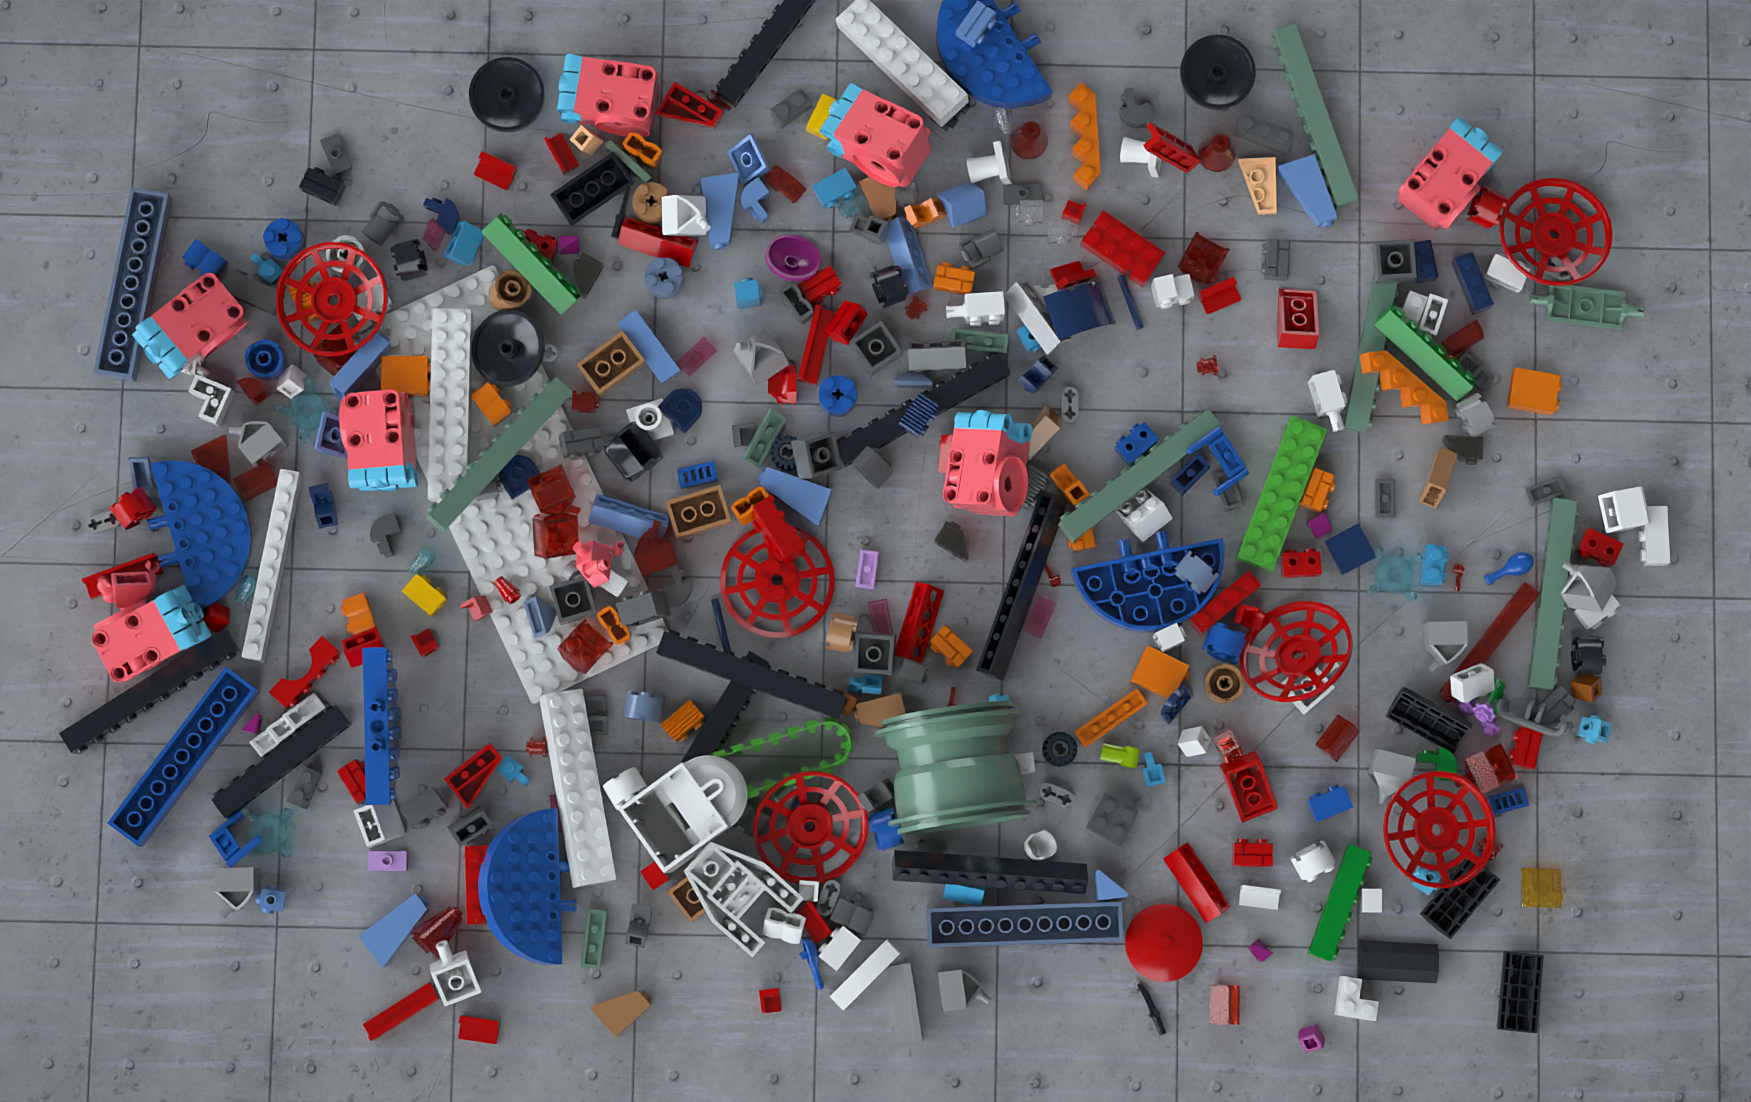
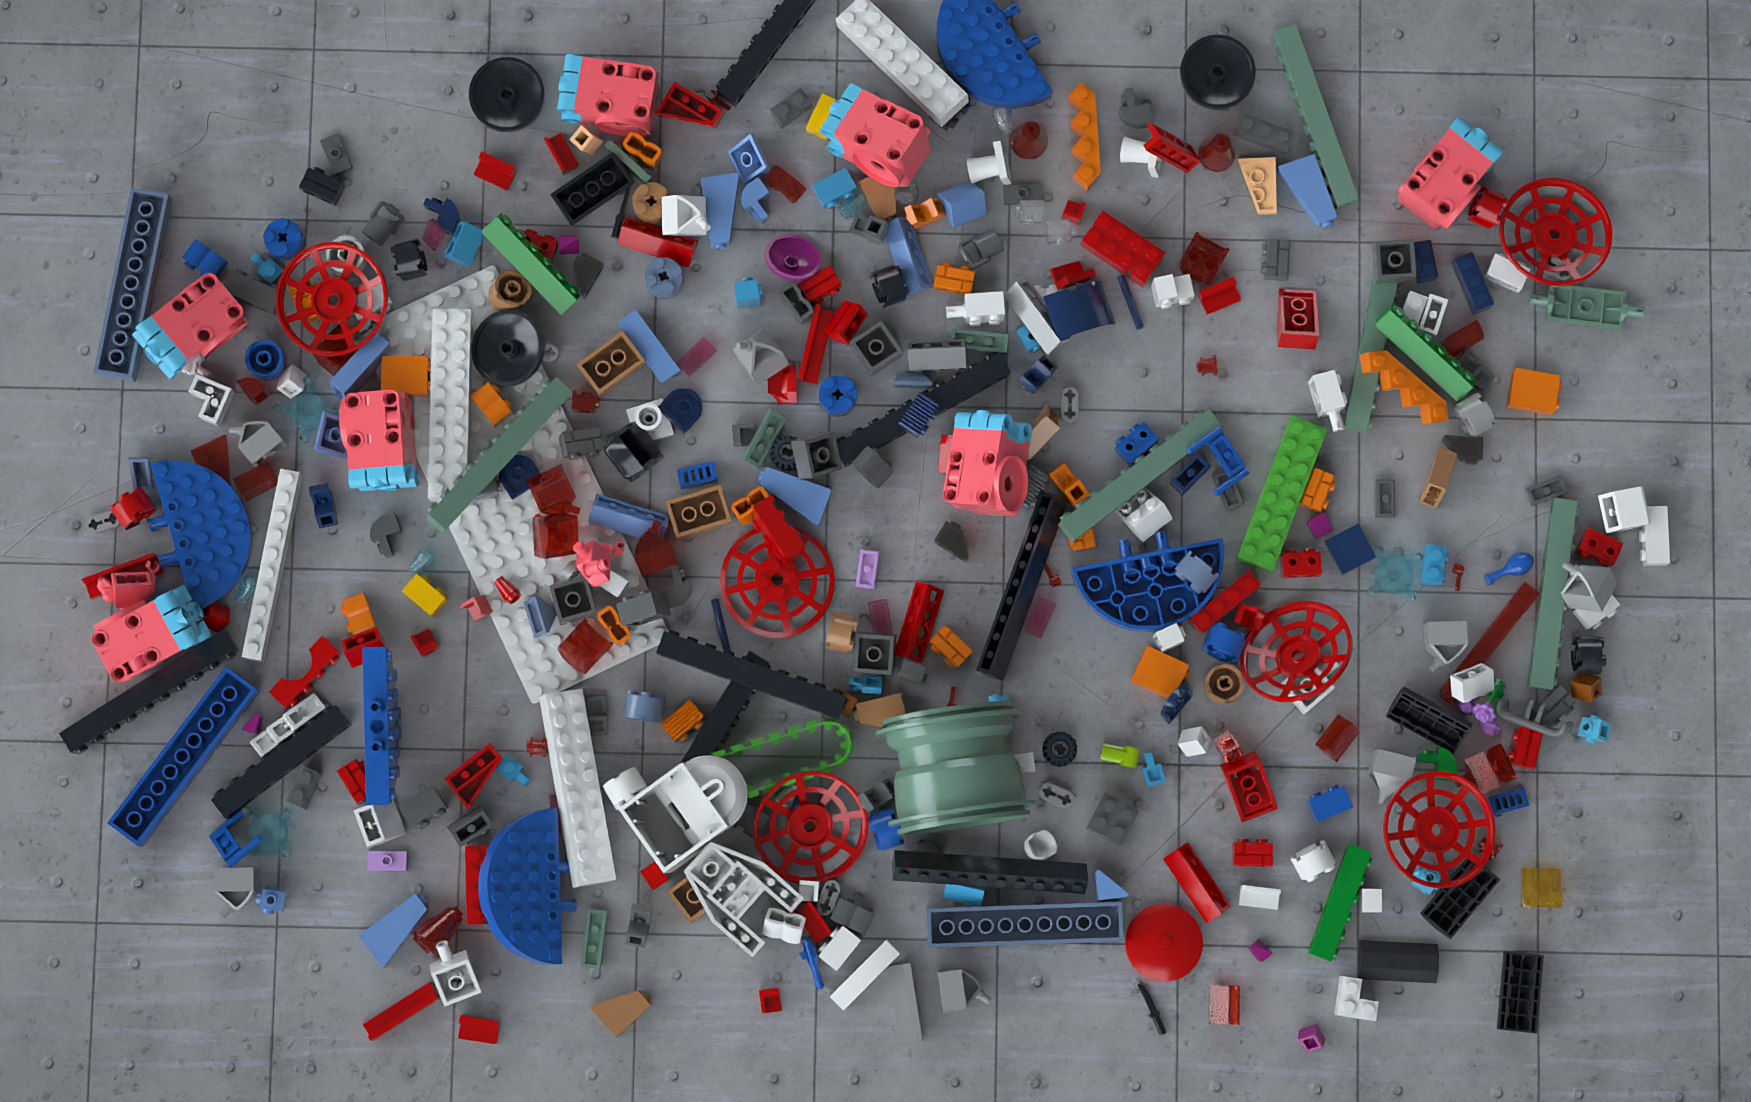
(915, 308): clear red brick -> none
(976, 24): medium blue brick -> none
(1110, 718): orange plate -> none

